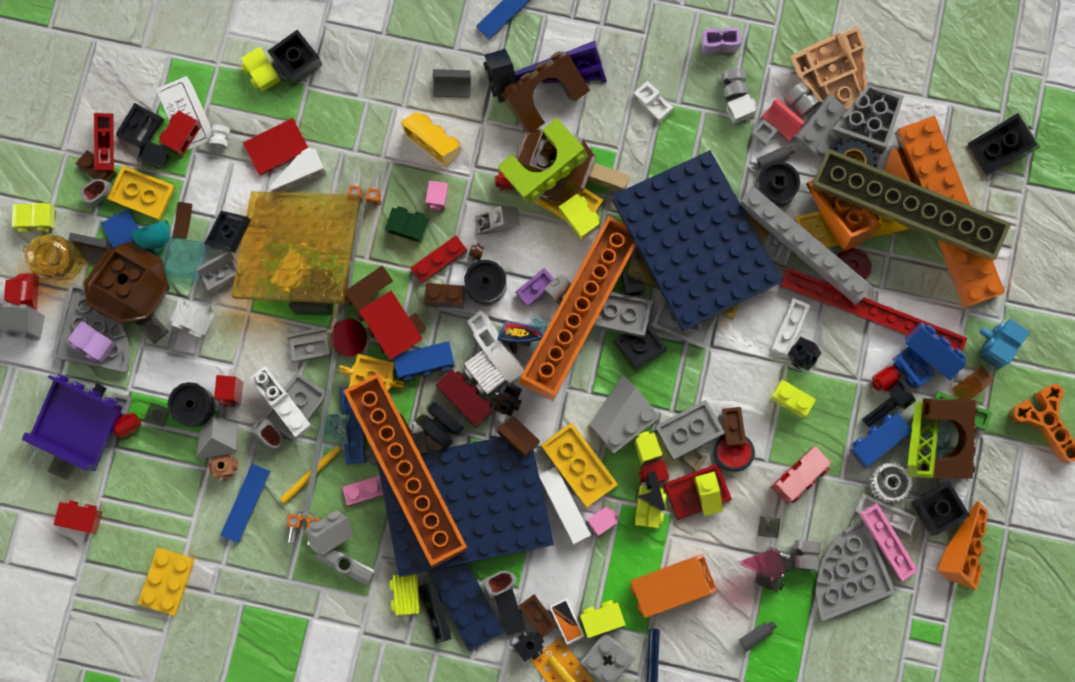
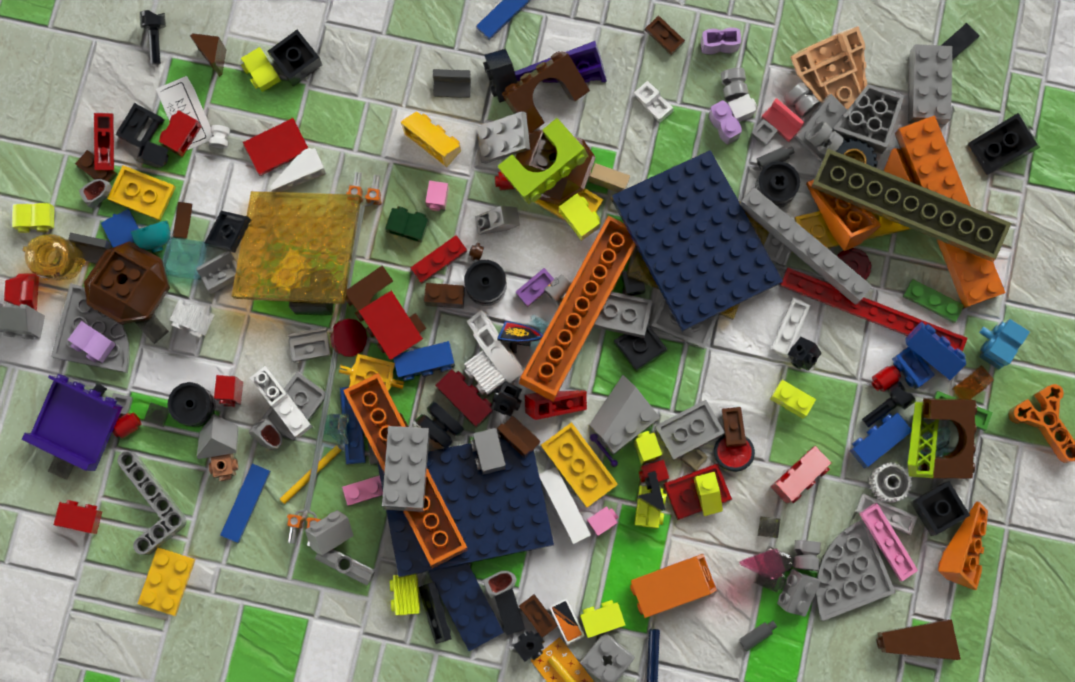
(153, 23): none -> black piece
(155, 500): none -> light grey beam
(212, 49): none -> reddish brown slope
(405, 469): none -> light grey brick
(488, 450): none -> light grey brick
(503, 137): none -> light grey plate
(564, 403): none -> red slope
(594, 438): none -> dark purple hinge
(664, 35): none -> reddish brown plate
(727, 125): none -> lavender brick
(798, 593): none -> light grey bracket
(823, 137): none -> light grey wheel
(925, 640): none -> reddish brown slope
(930, 83): none -> light grey brick
(933, 300): none -> bright green plate
(961, 40): none -> black tile

